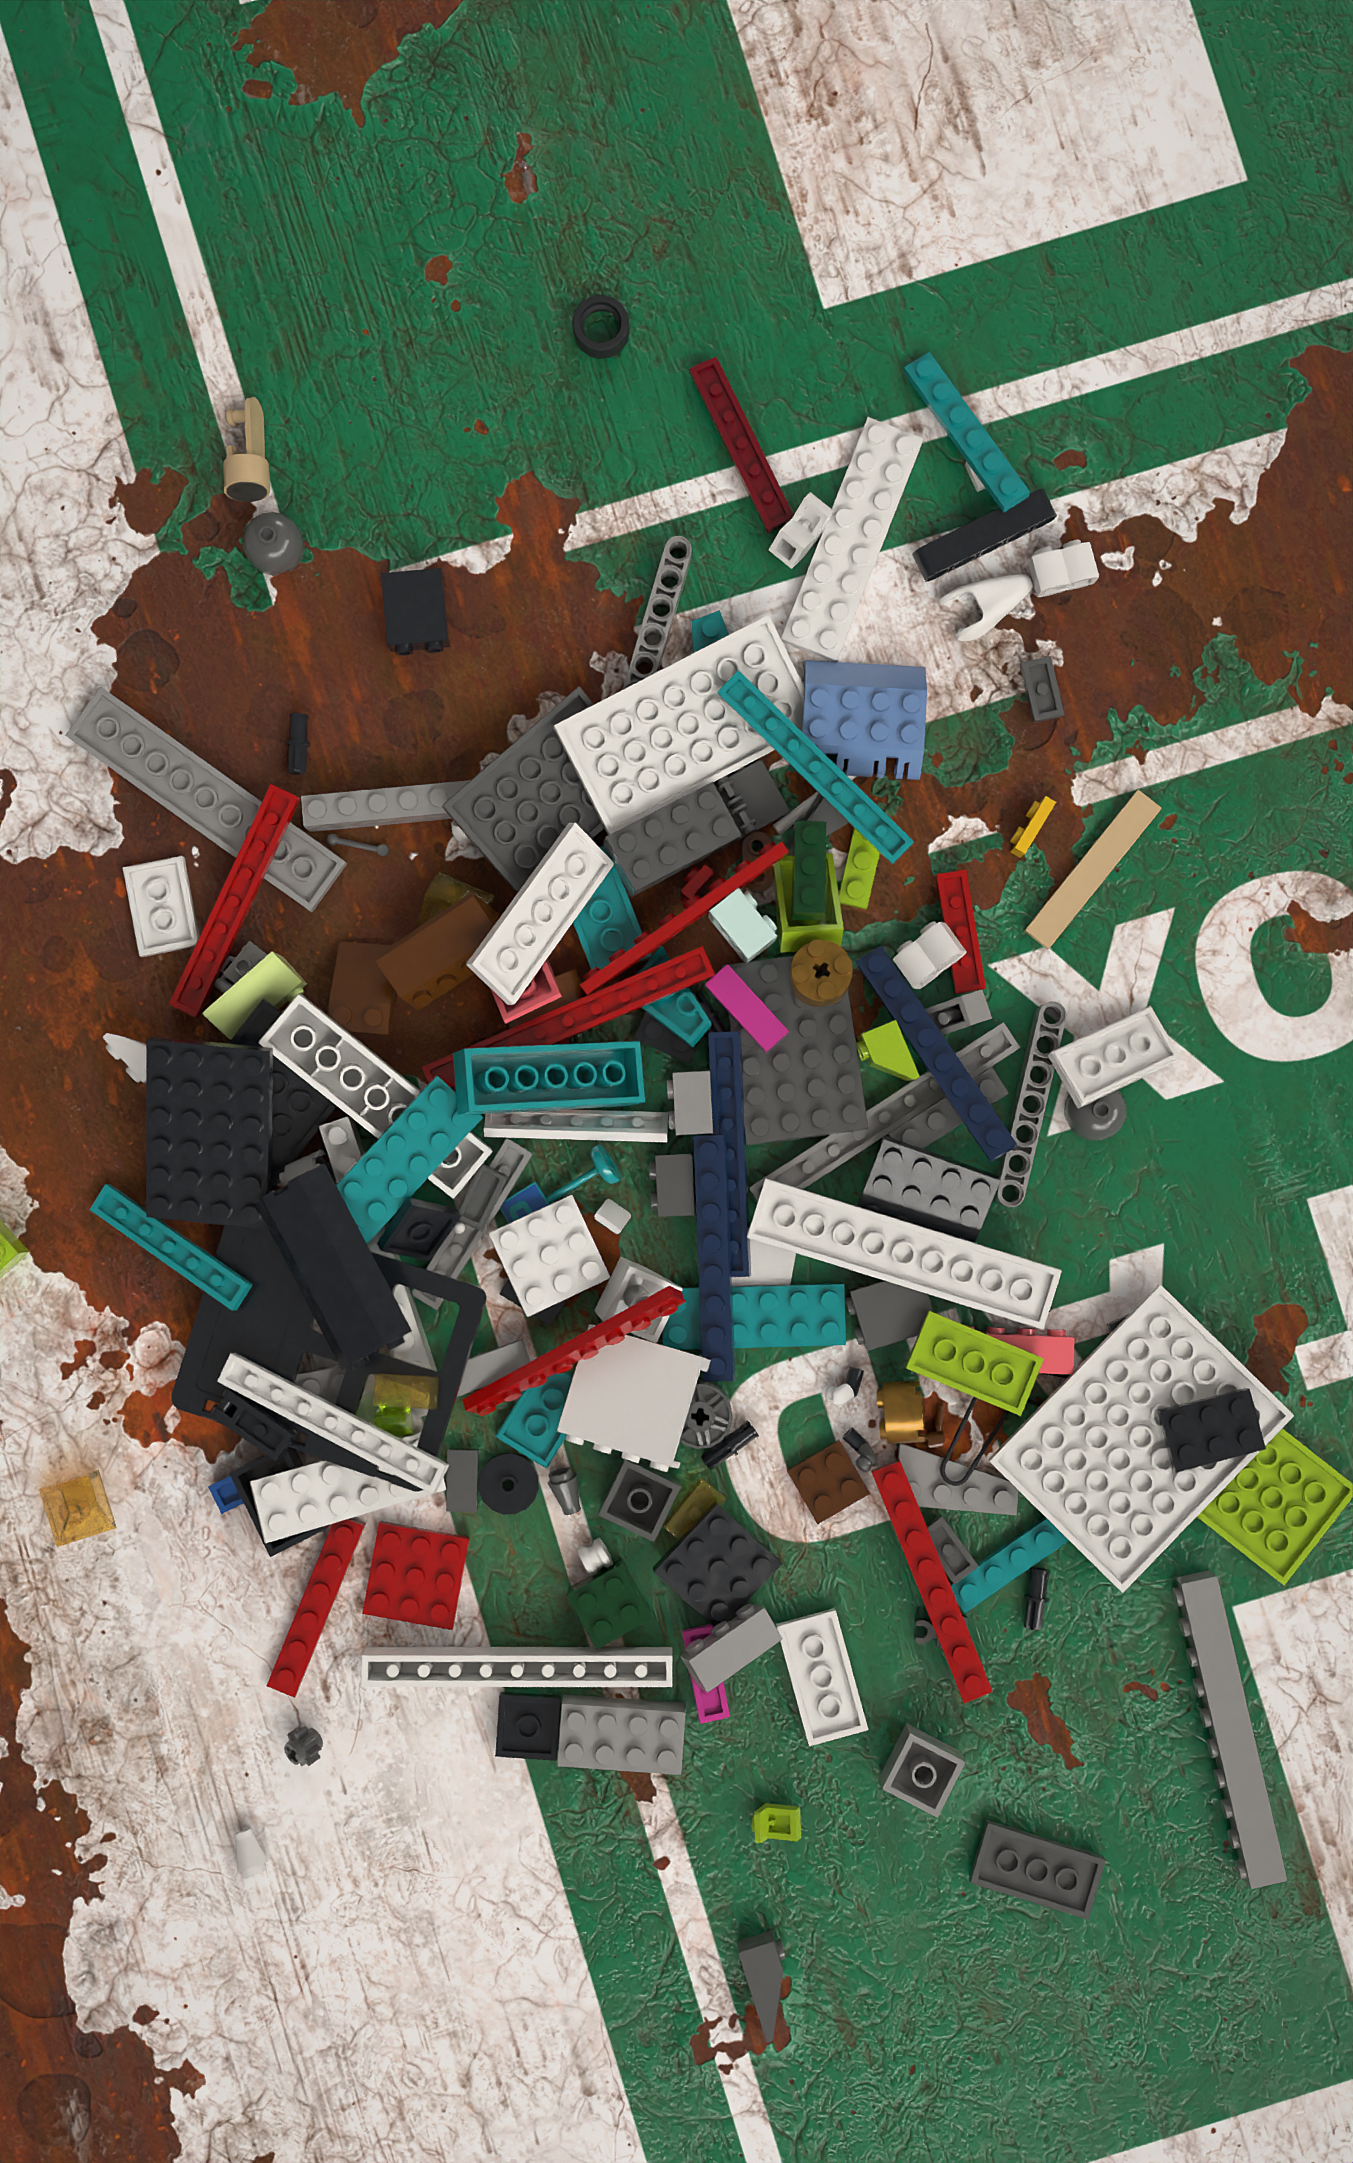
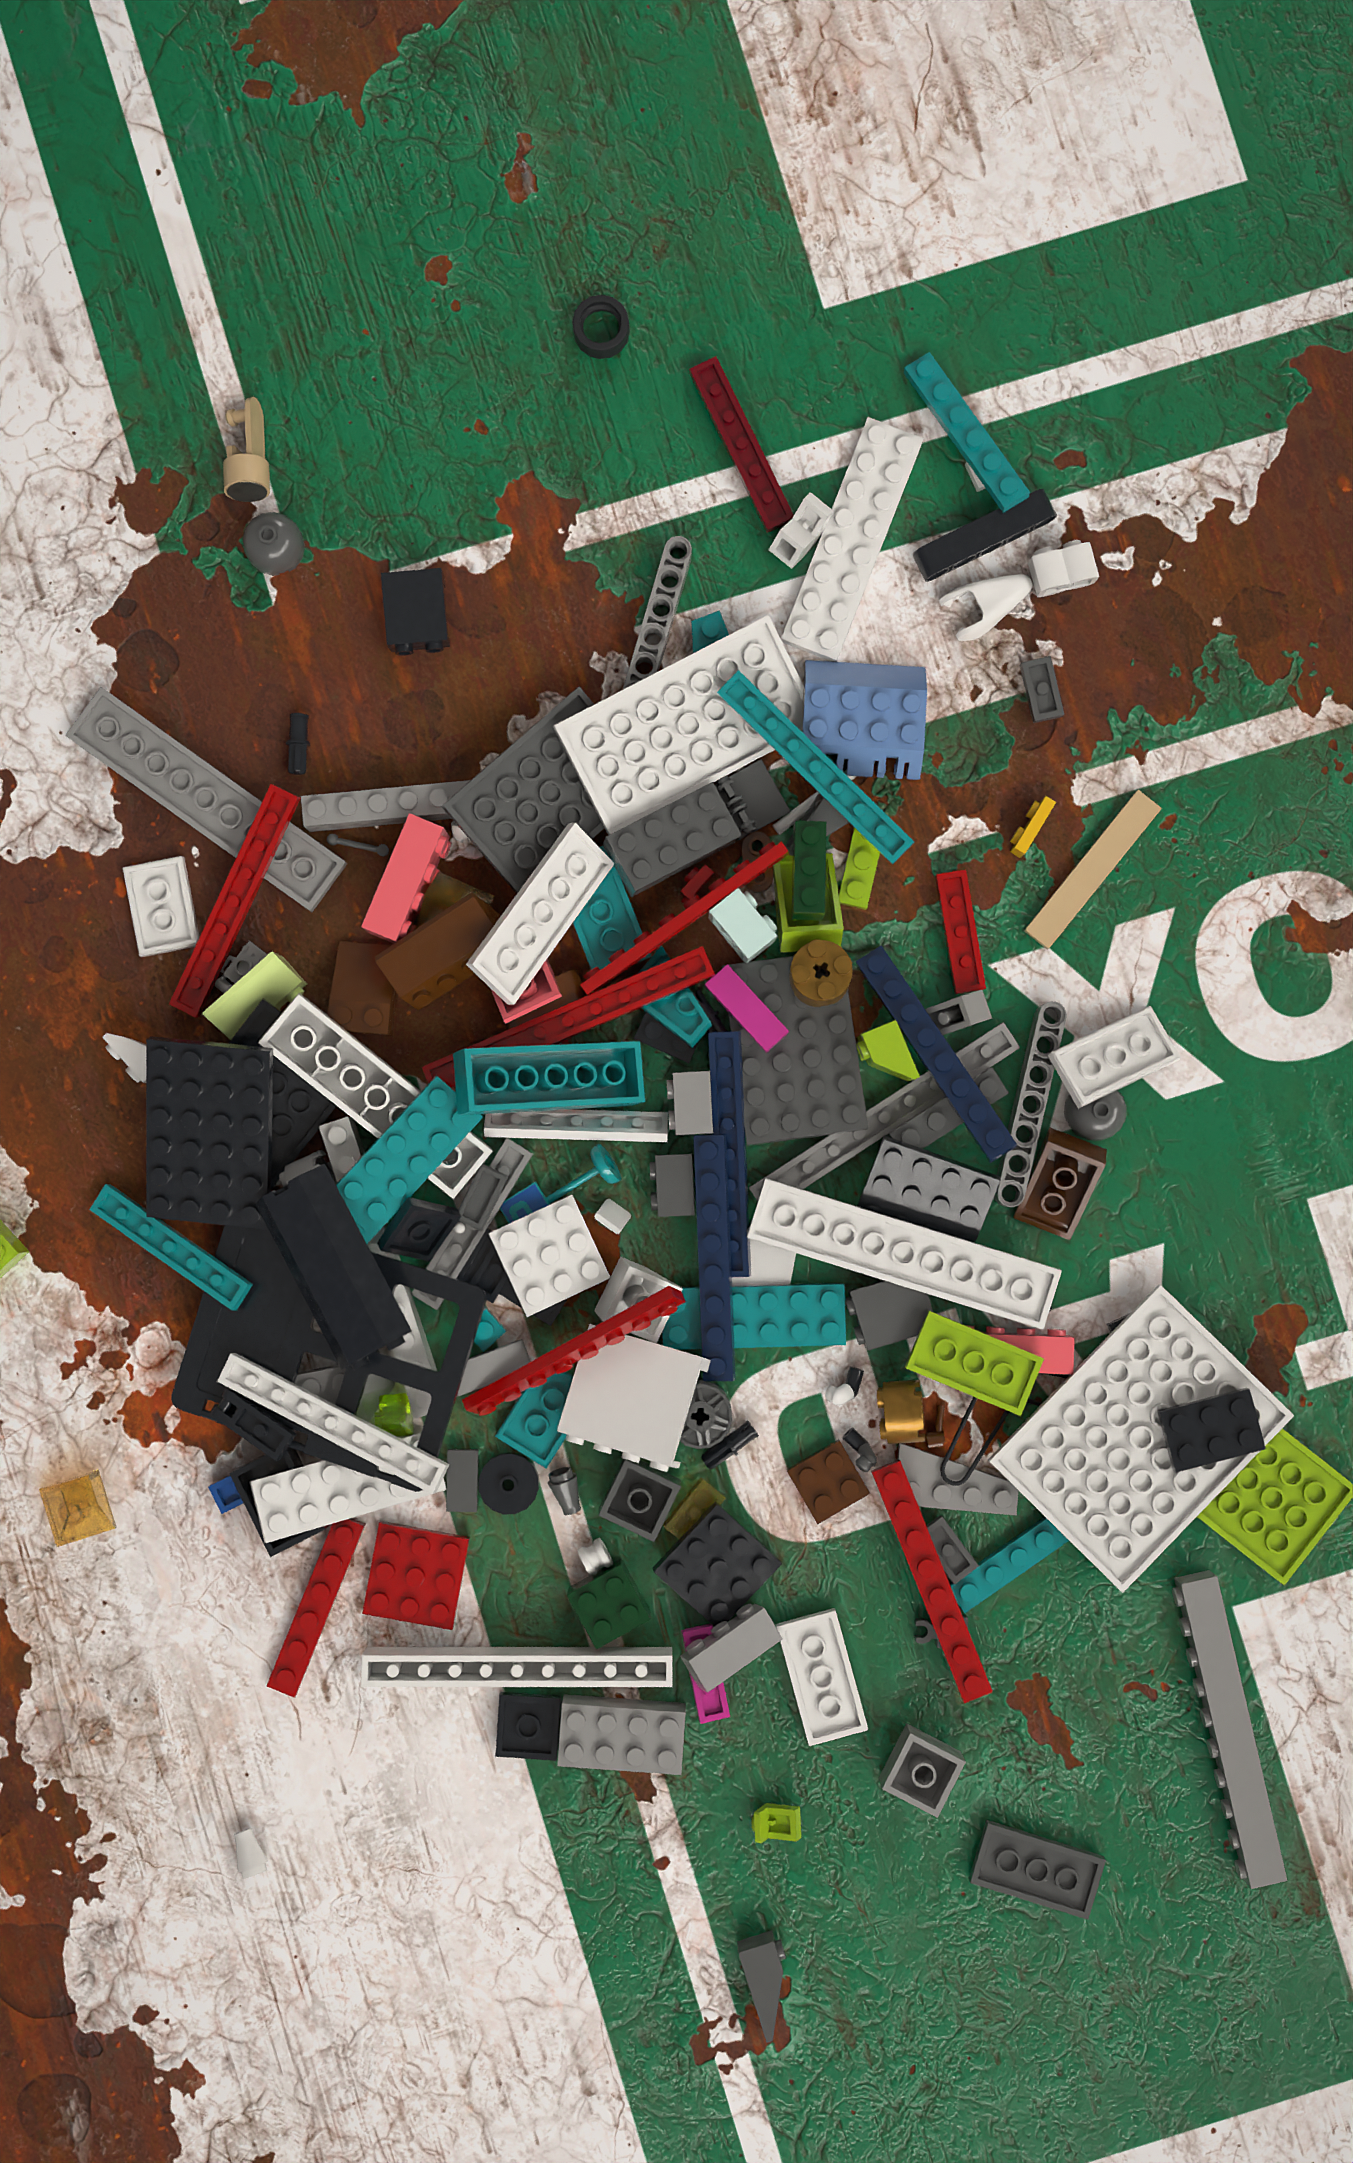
(303, 1746): dark grey gear -> none
(406, 1391): clear yellow plate -> none
(407, 879): none -> coral brick
(485, 1268): none -> black plate
(488, 1330): none -> teal bracket
(929, 954): white brick -> none
(1036, 1598): black axle -> none
(1061, 1183): none -> reddish brown slope

